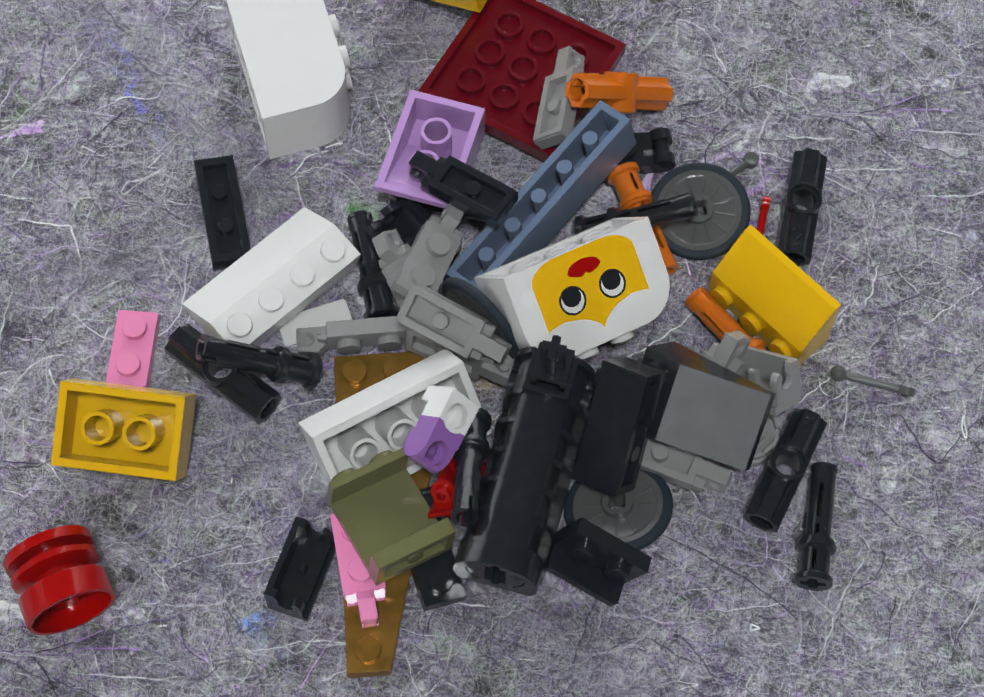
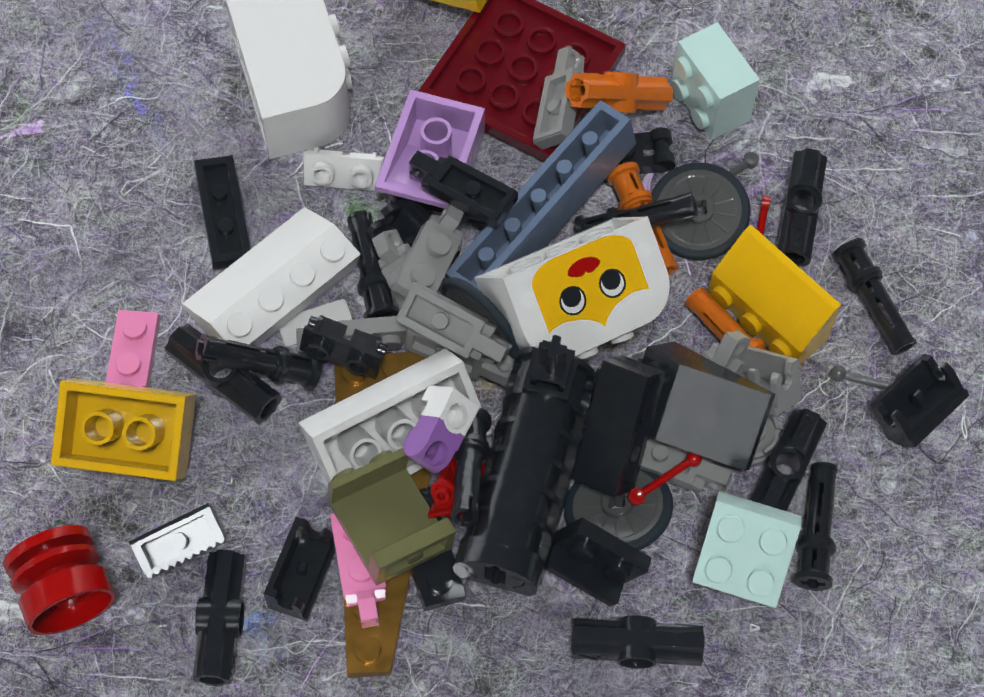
(177, 540): none -> brick
(219, 618): none -> black piece
(325, 341): none -> black hinge
(337, 170): none -> white hinge
(637, 495): none -> red hinge
(637, 642): none -> black piece
(714, 81): none -> light aqua brick
(747, 549): none -> light aqua brick
(865, 278): none -> black pin
(918, 401): none -> black hinge

